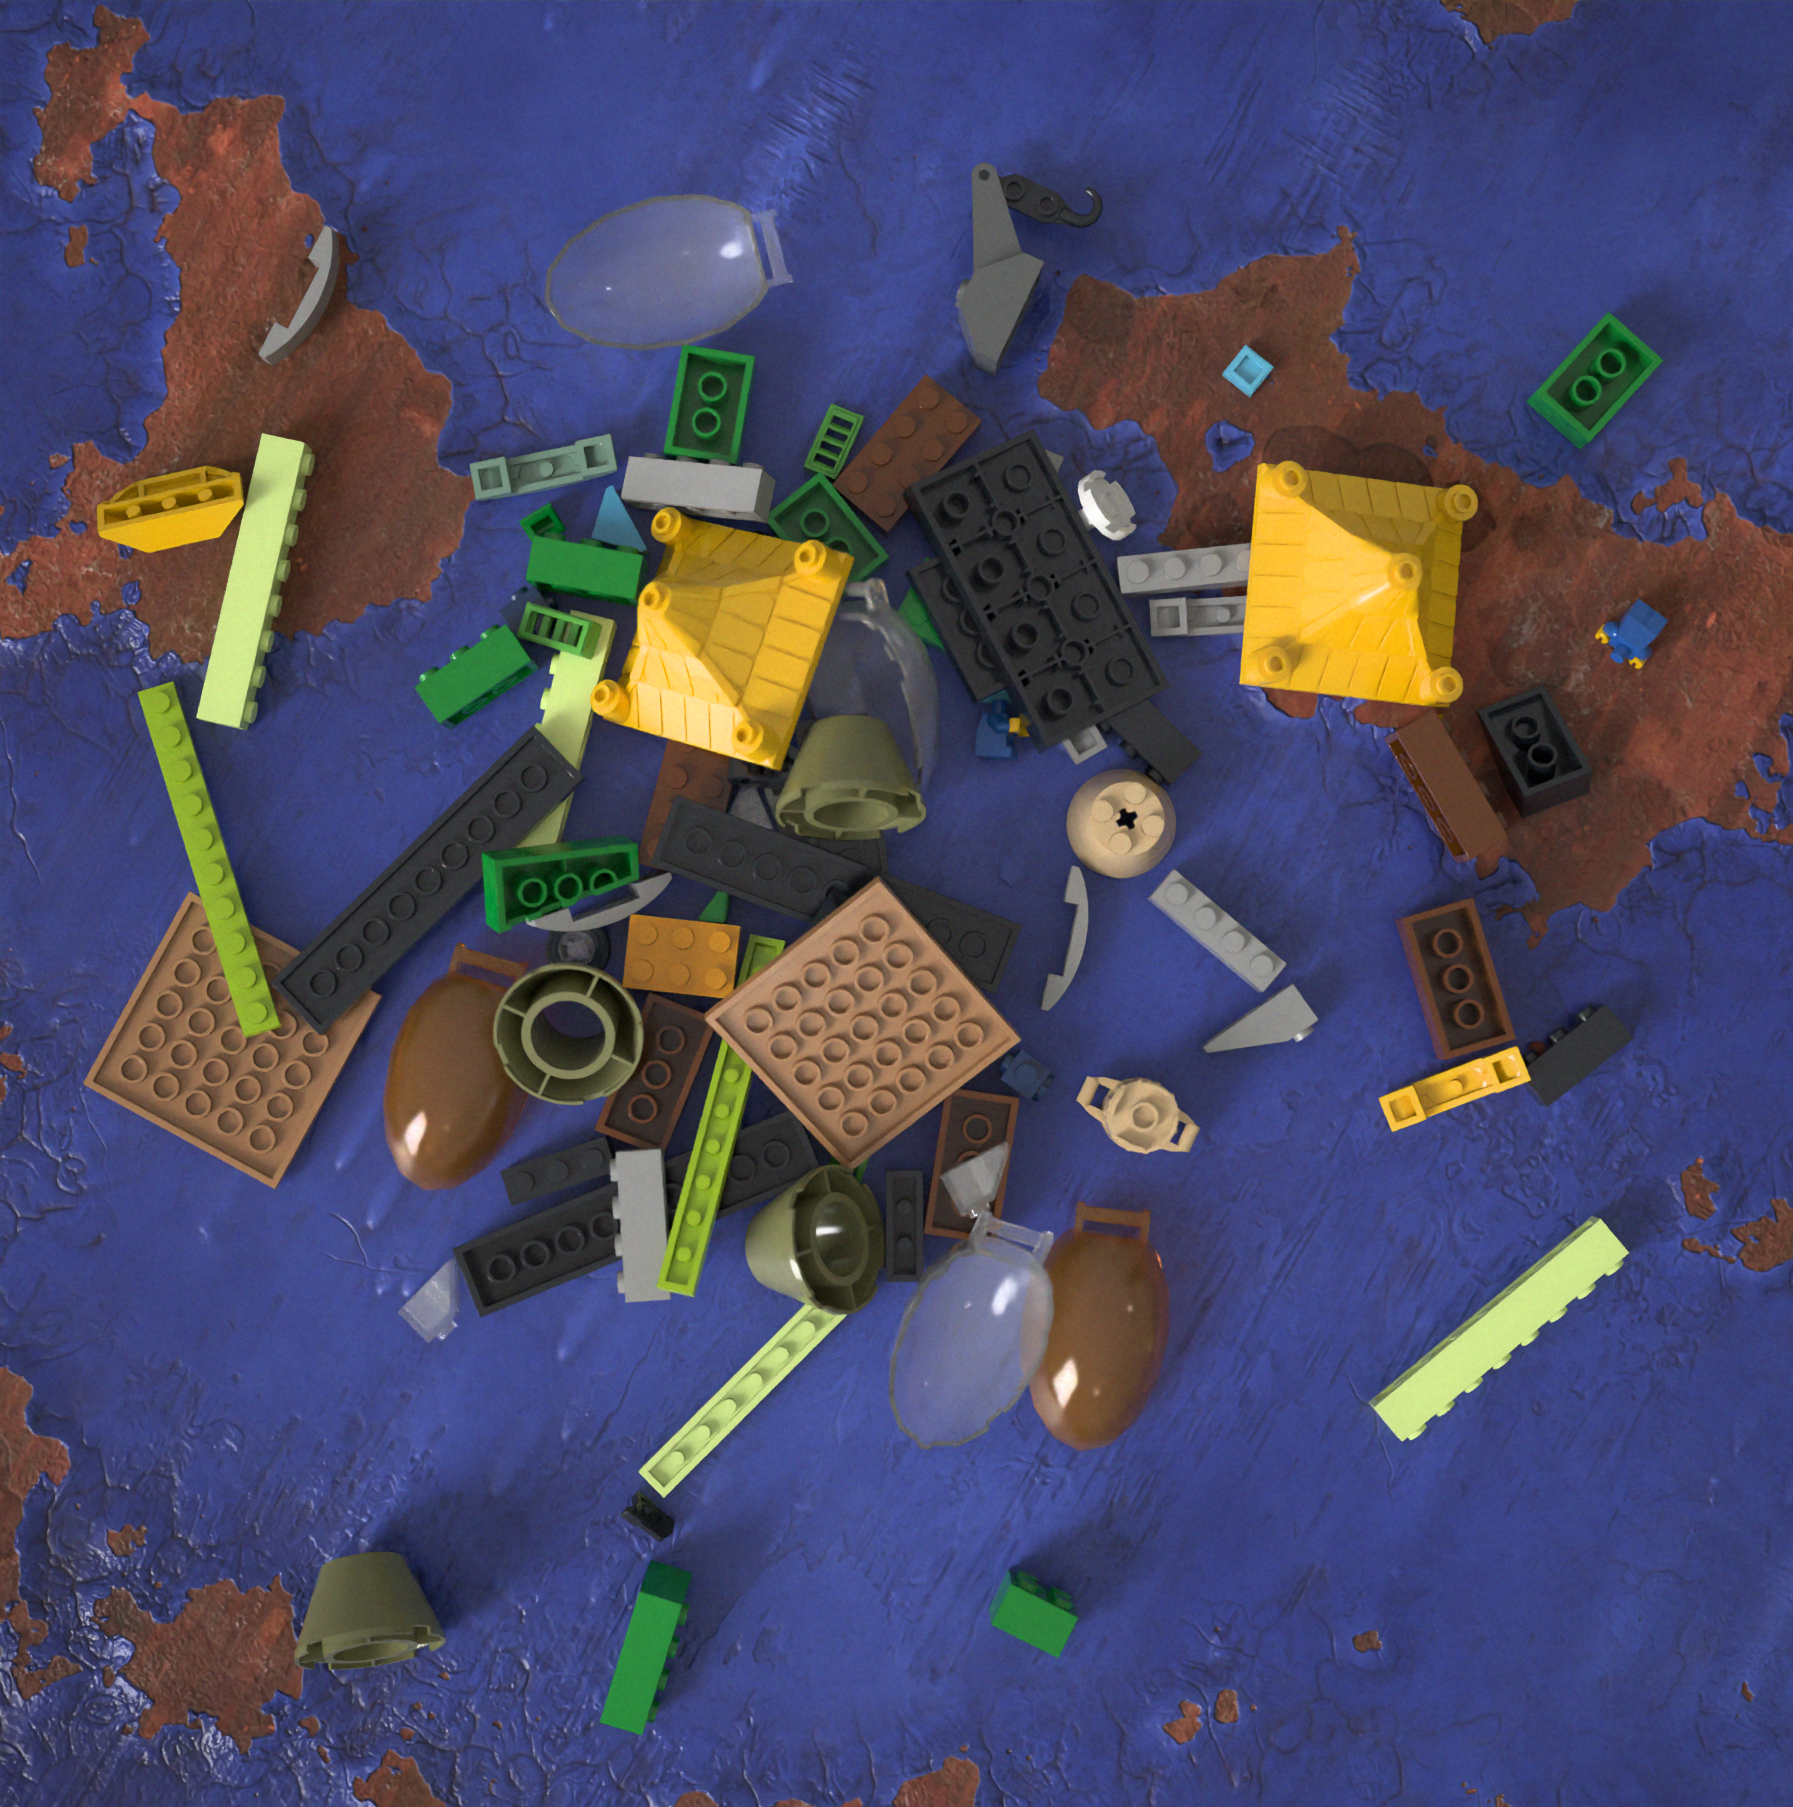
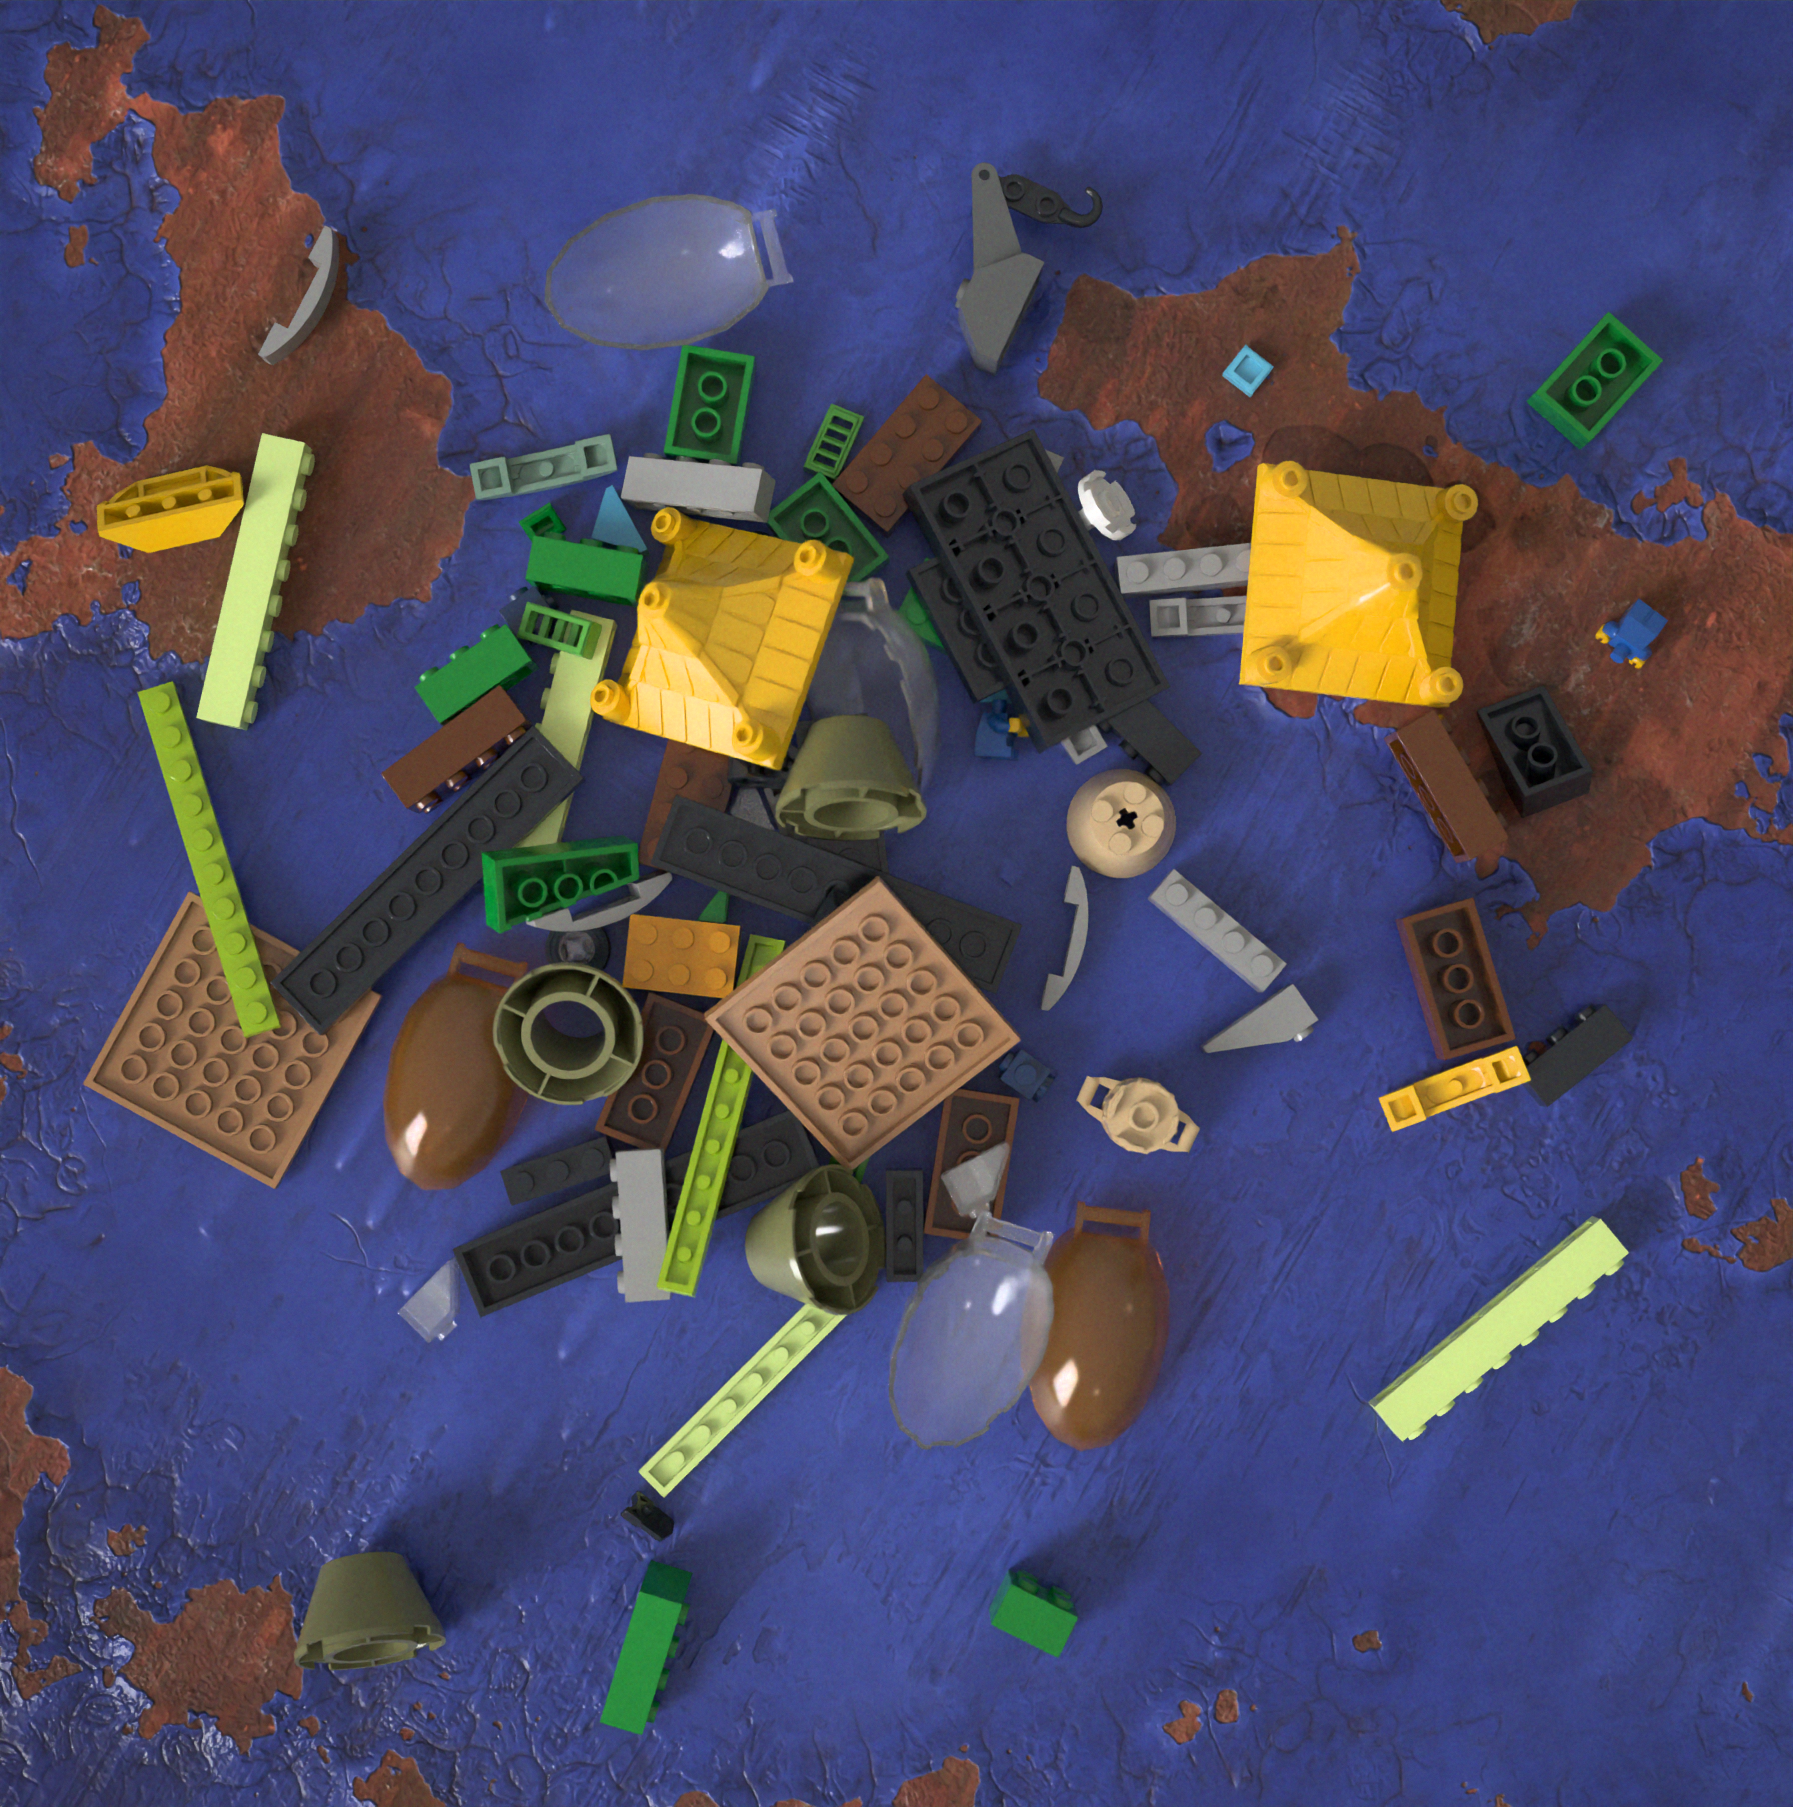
(457, 751): none -> reddish brown brick

